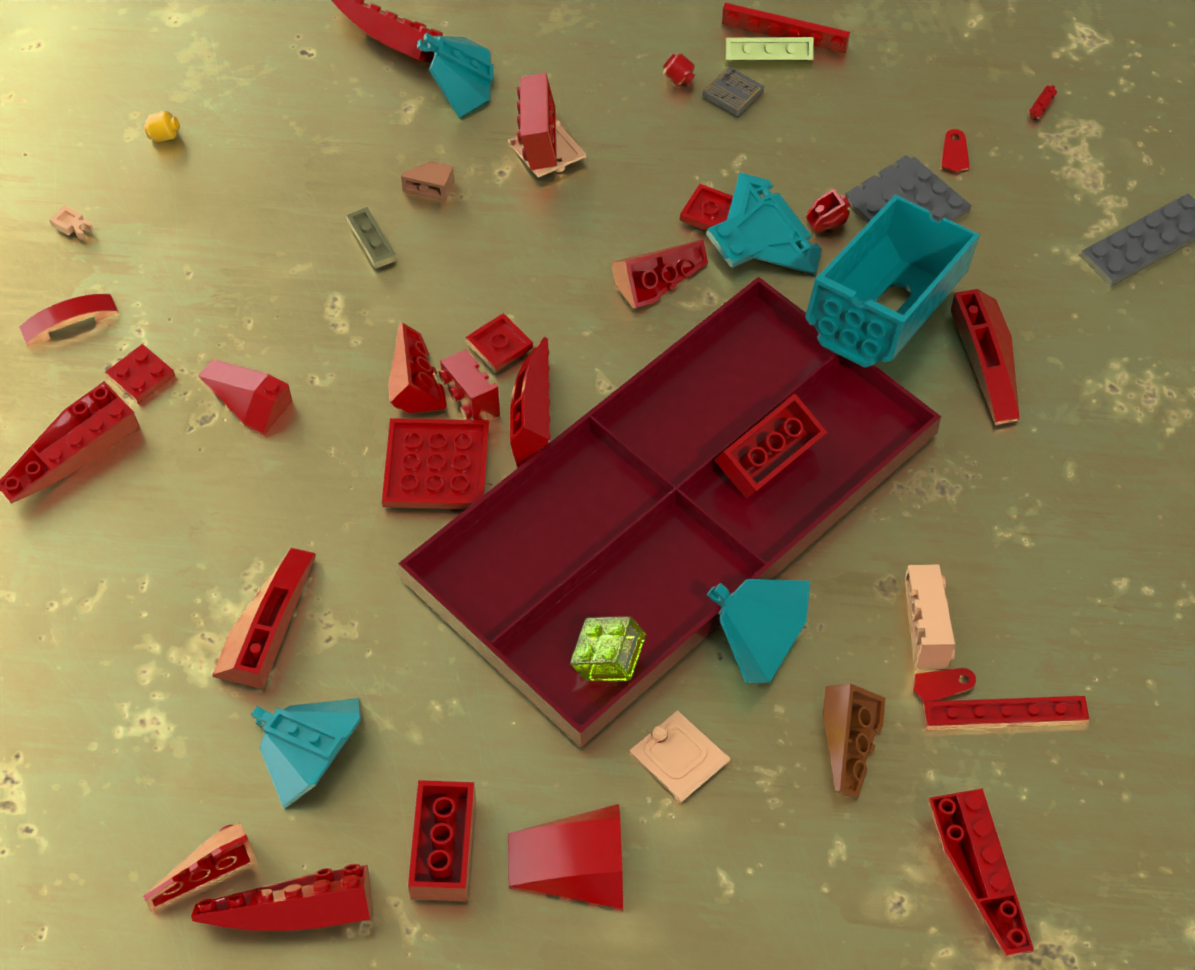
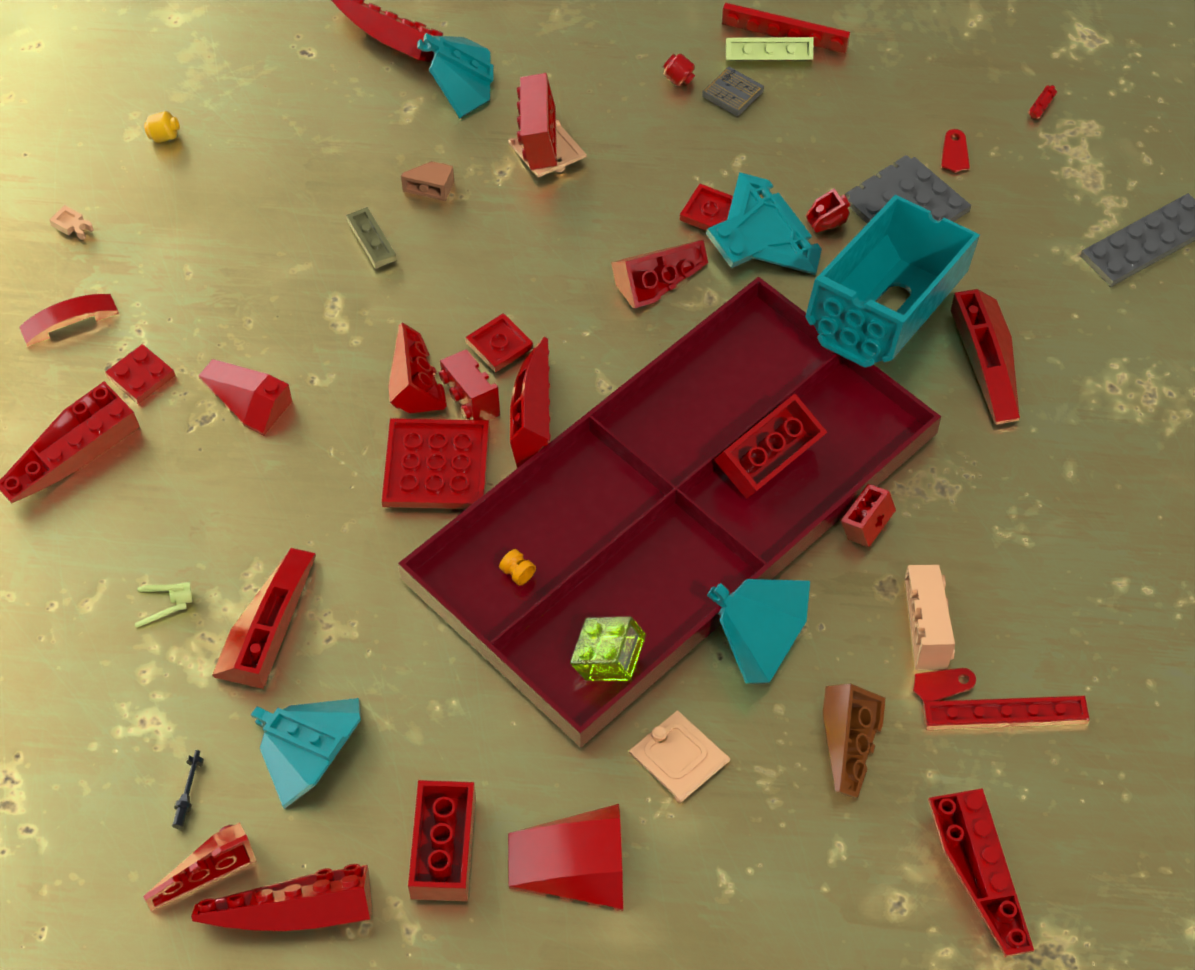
(178, 593): none -> yellowish green plant
(183, 804): none -> black piece
(517, 567): none -> light orange wheel
(868, 515): none -> red brick

